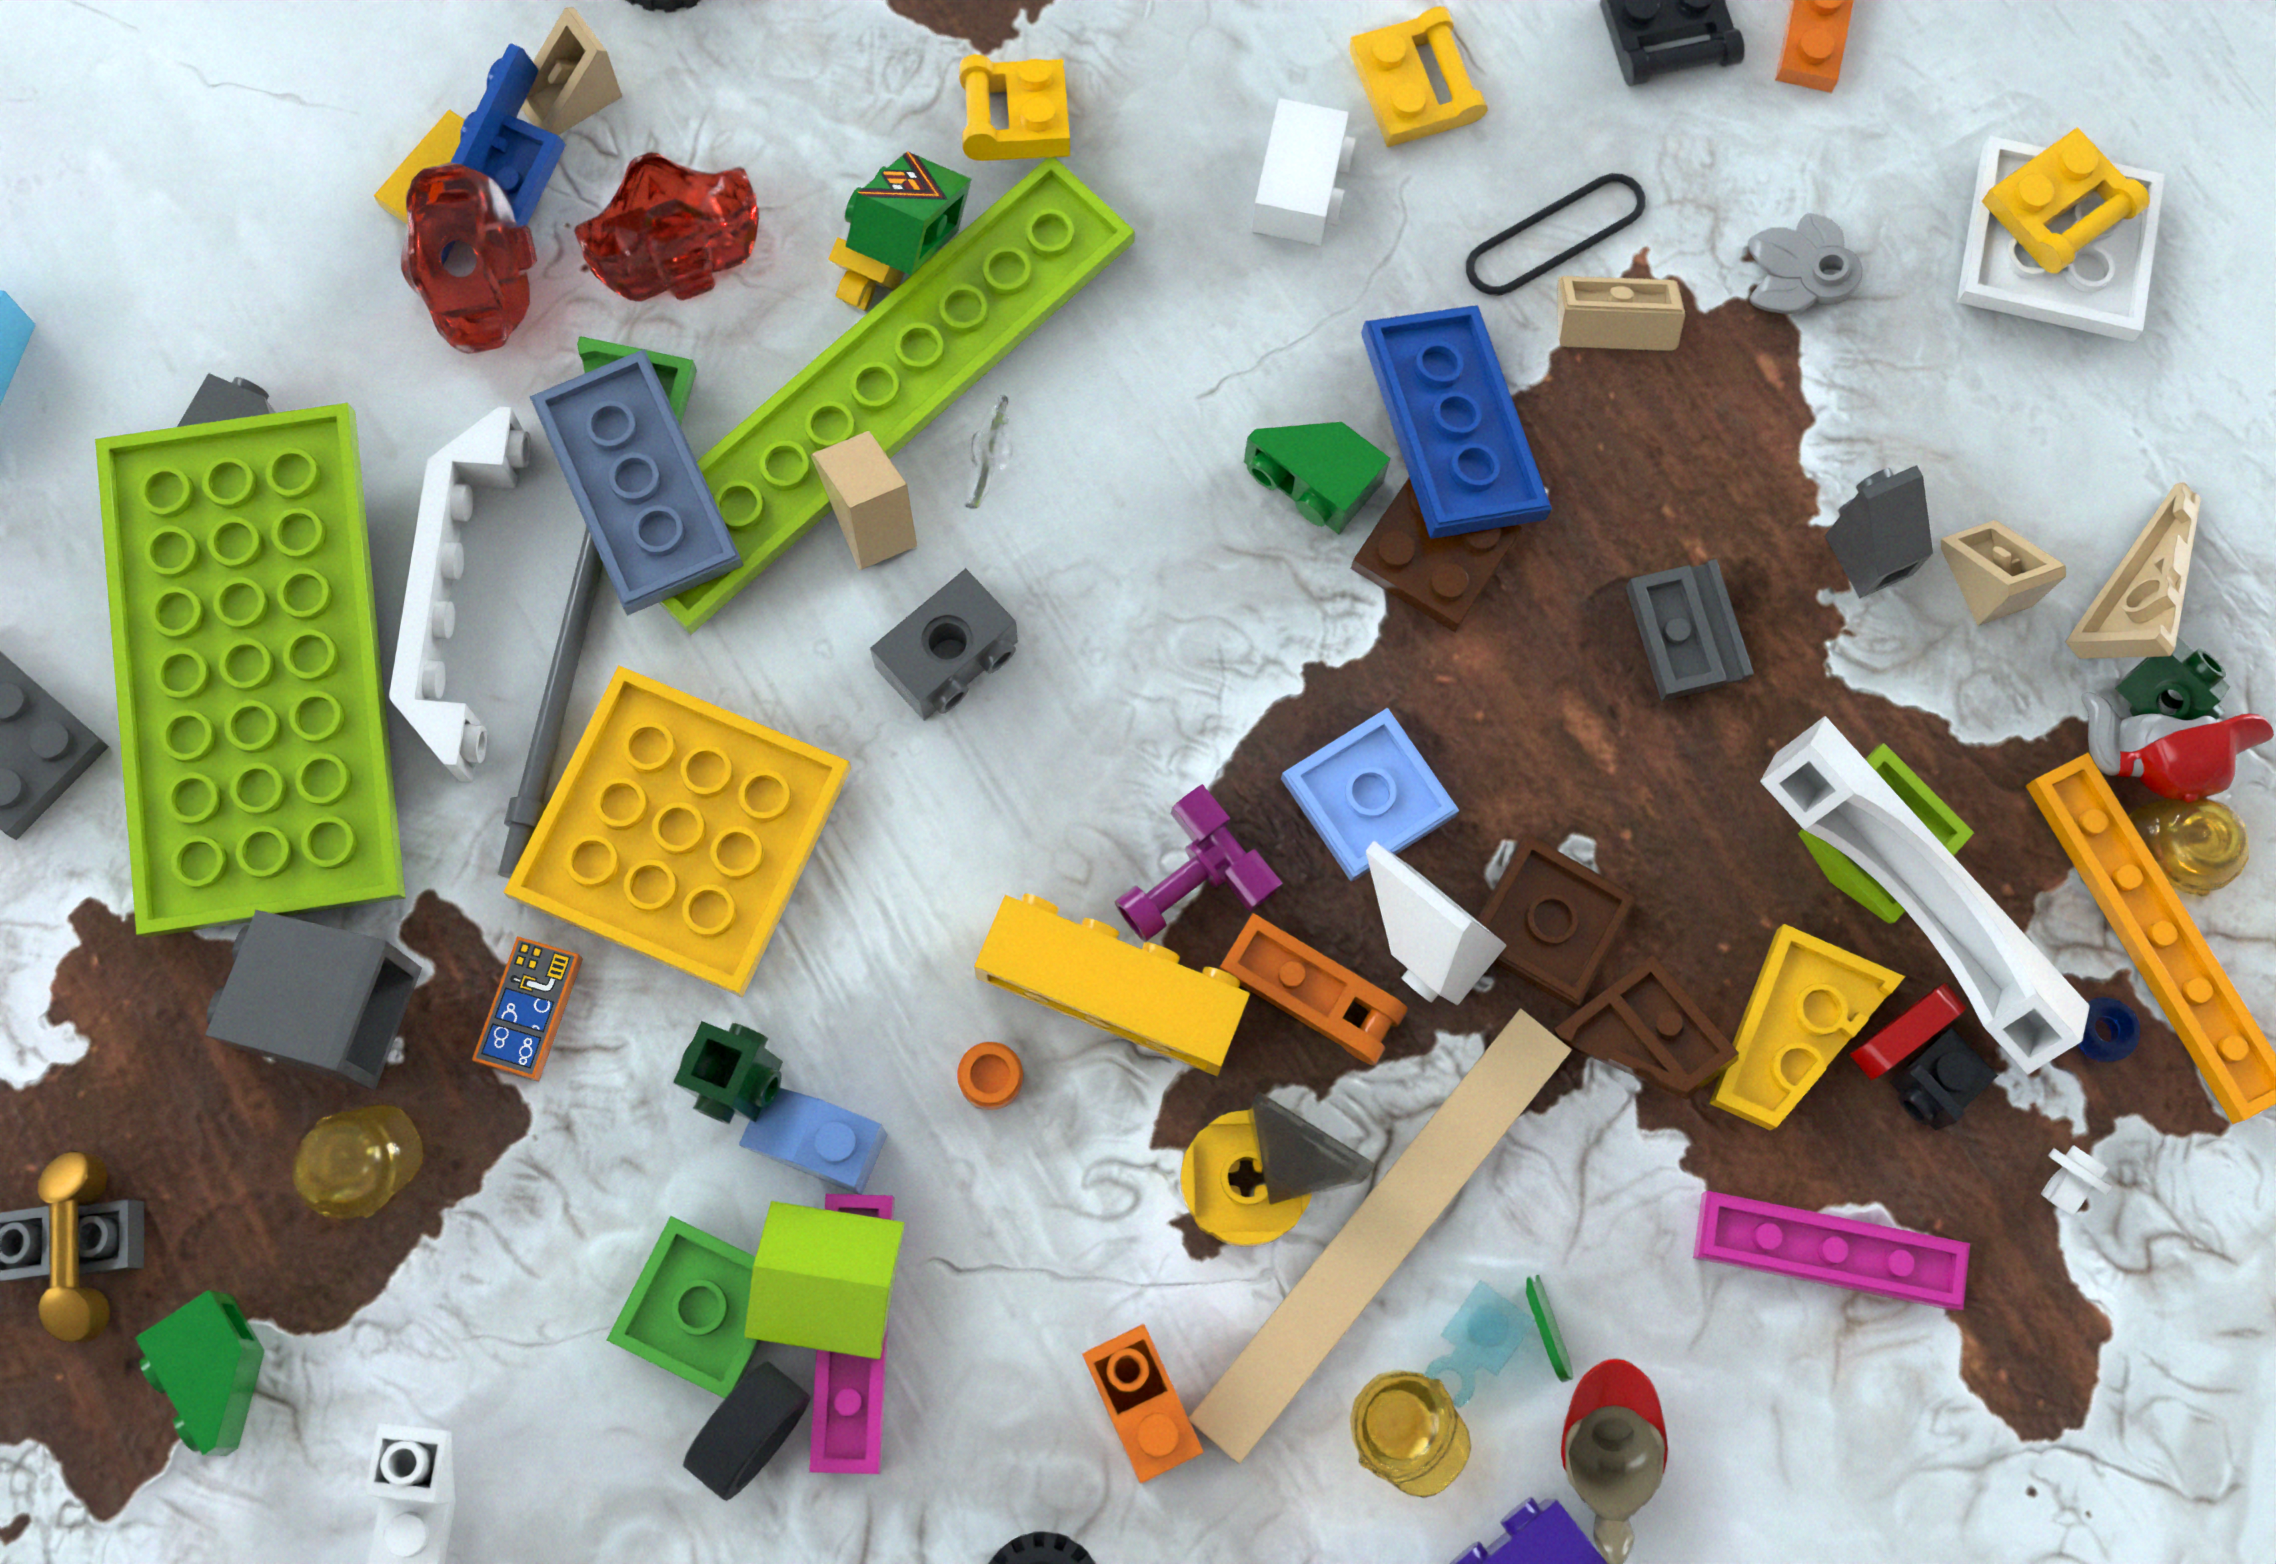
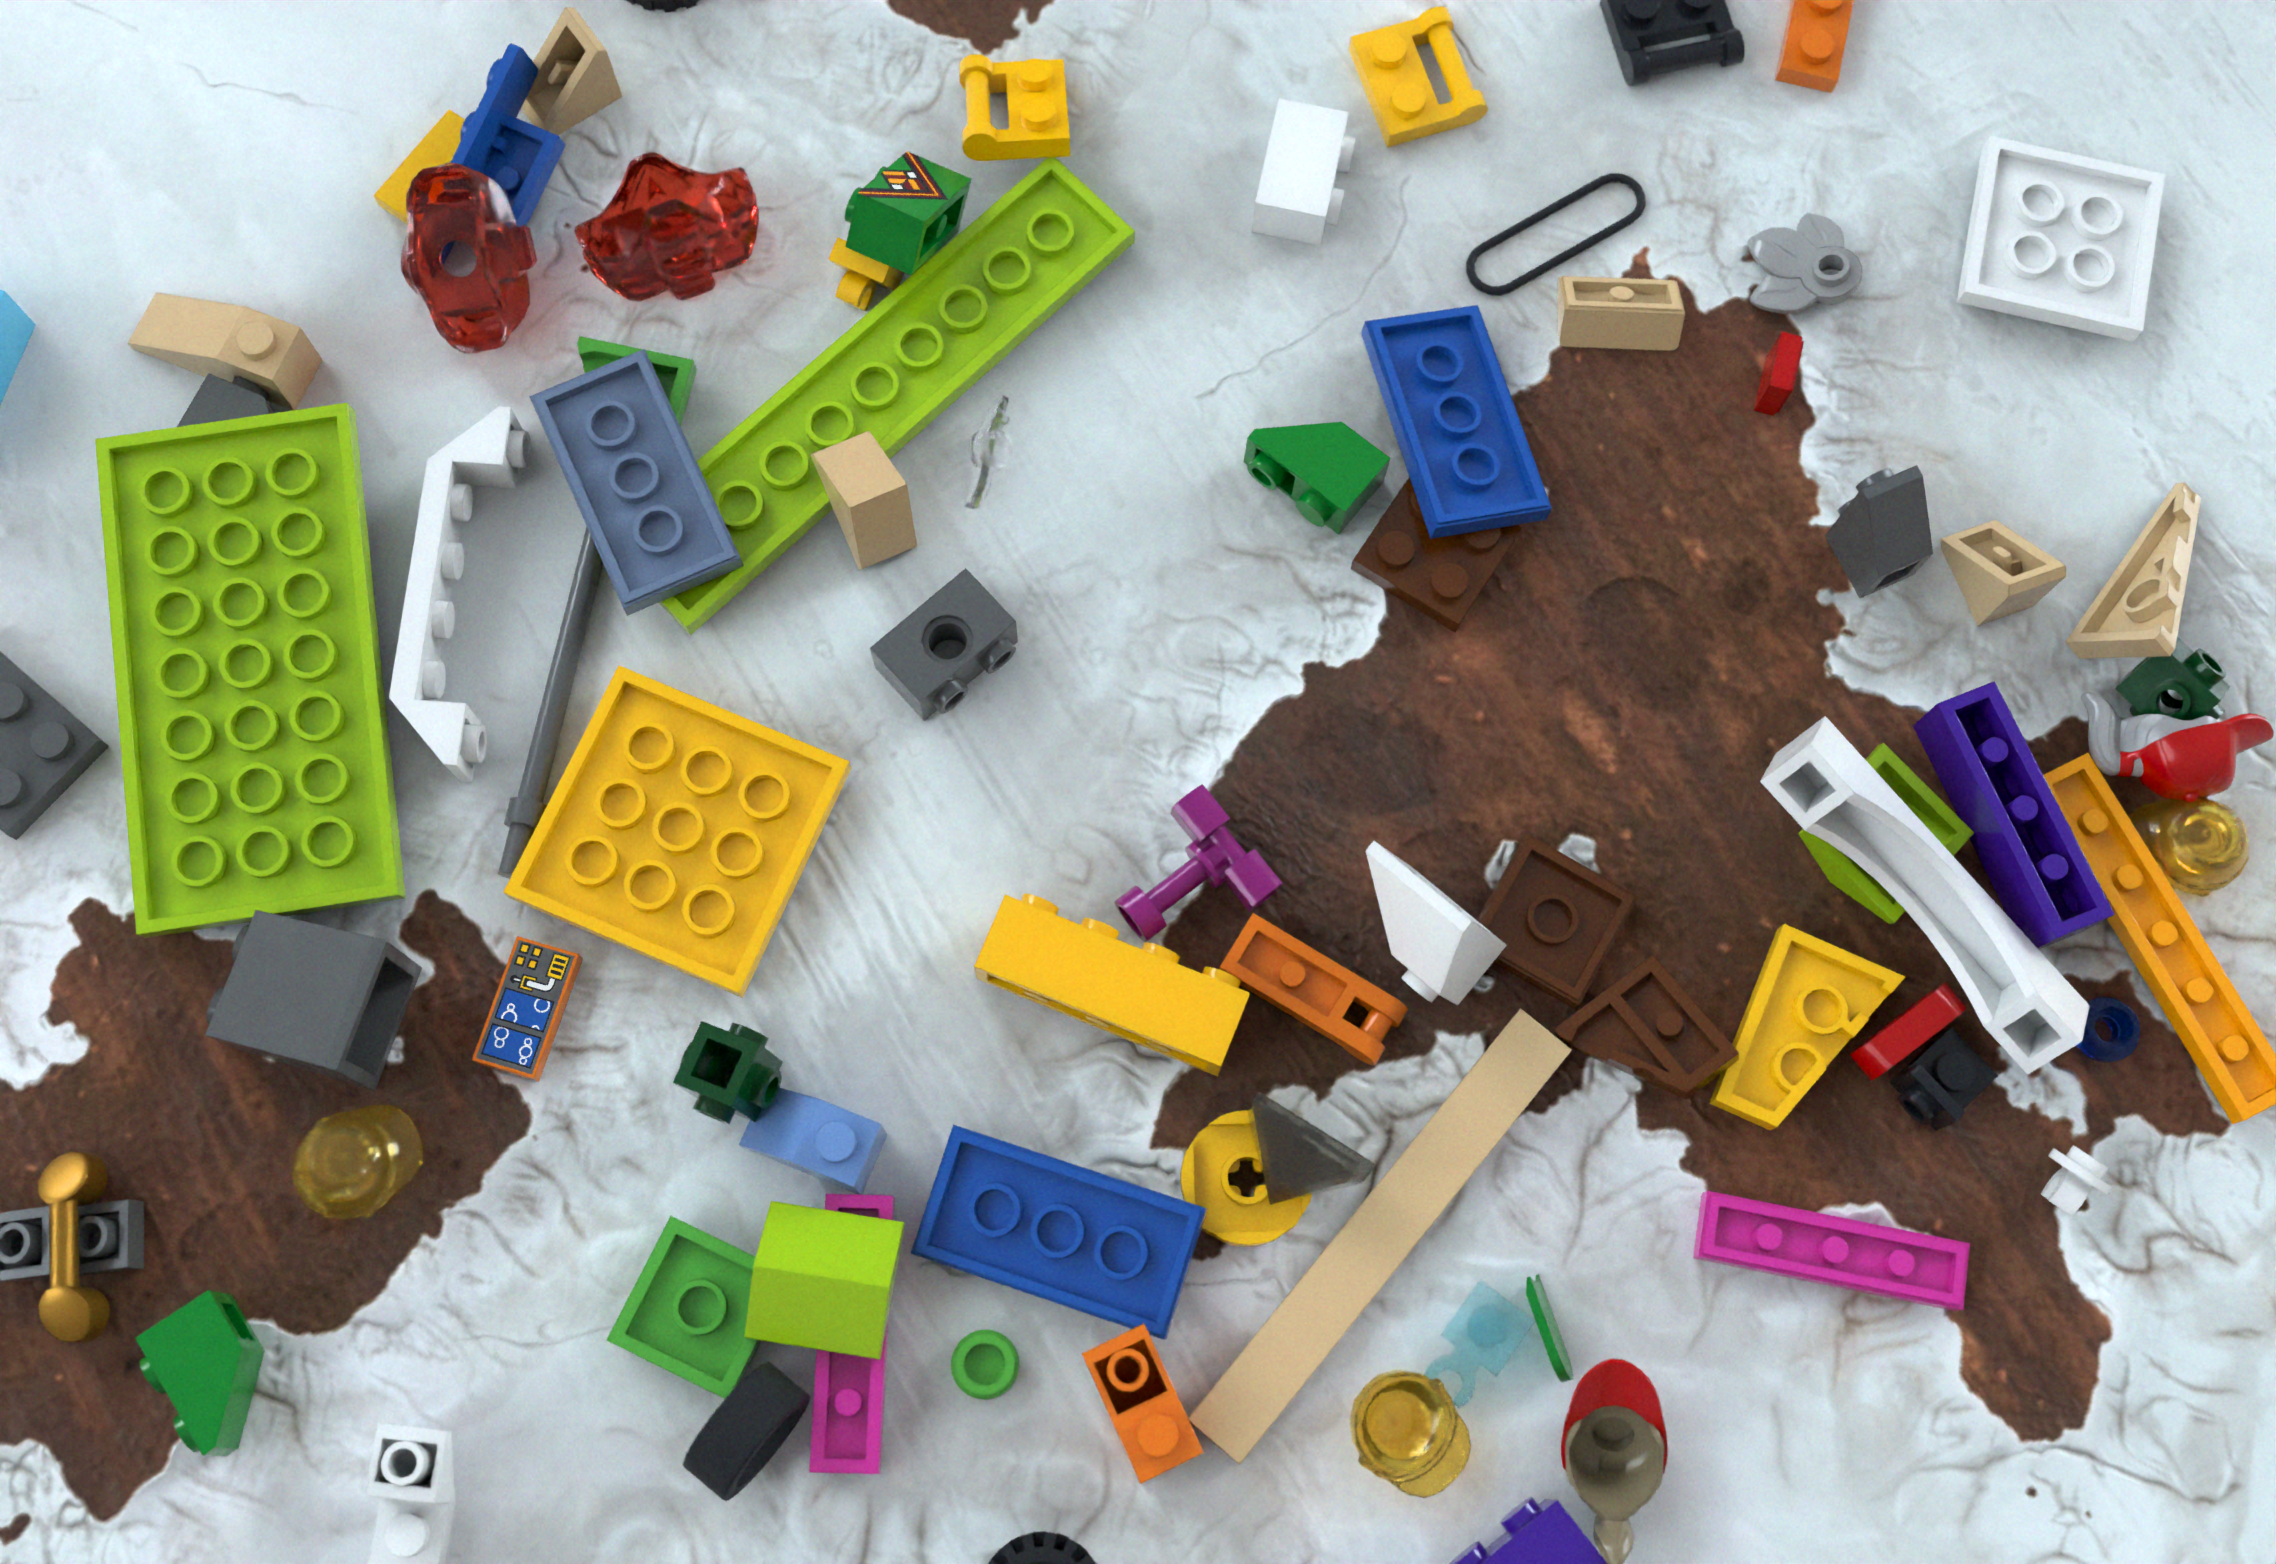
(229, 344): none -> tan slope
(985, 1364): none -> bright green tile
(990, 1075): orange tile -> none
(1059, 1231): none -> blue tile
(1368, 791): light blue plate -> none
(1689, 630): dark grey plate -> none
(1779, 373): none -> red tile
(2013, 816): none -> dark purple brick
(2054, 185): yellow plate -> none

